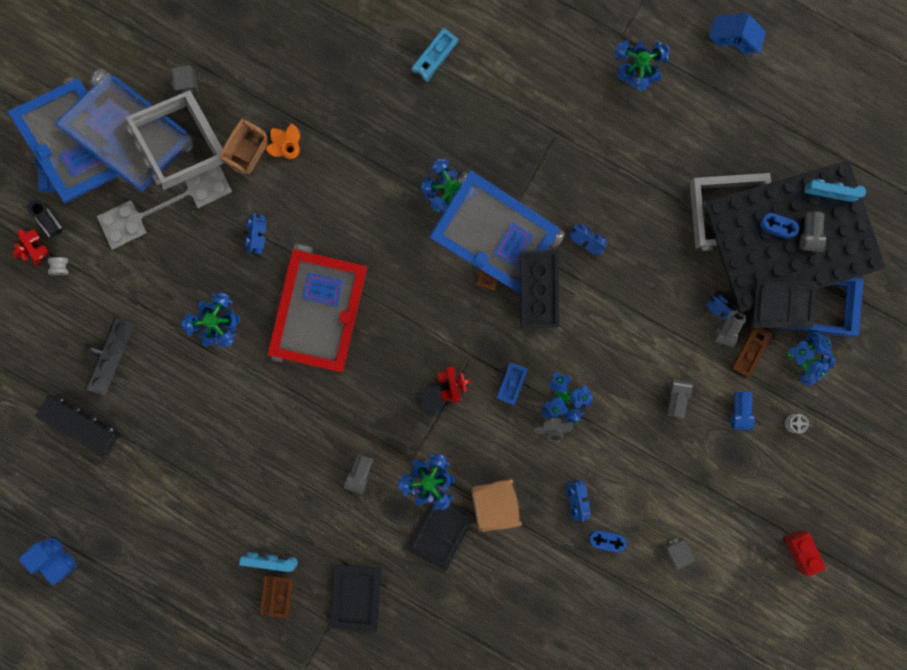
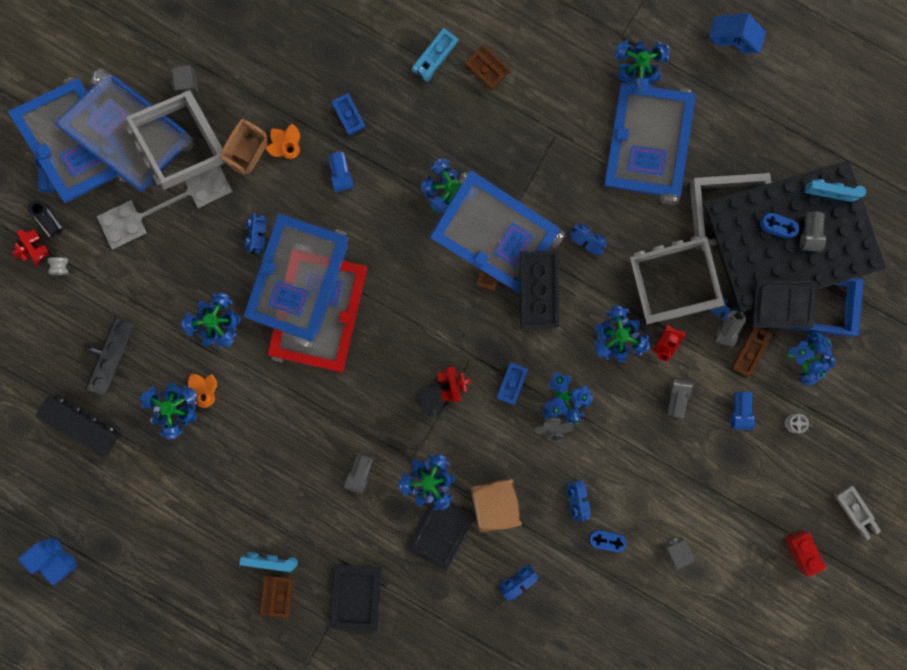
(163, 414): none -> blue plant
(203, 387): none -> orange plate
(297, 278): none -> door
(340, 176): none -> blue piece
(348, 114): none -> blue plate
(487, 67): none -> reddish brown plate
(511, 588): none -> blue hinge
(624, 333): none -> blue plant
(650, 141): none -> door
(668, 343): none -> red hips
(676, 247): none -> light grey window
(857, 511): none -> light grey hinge

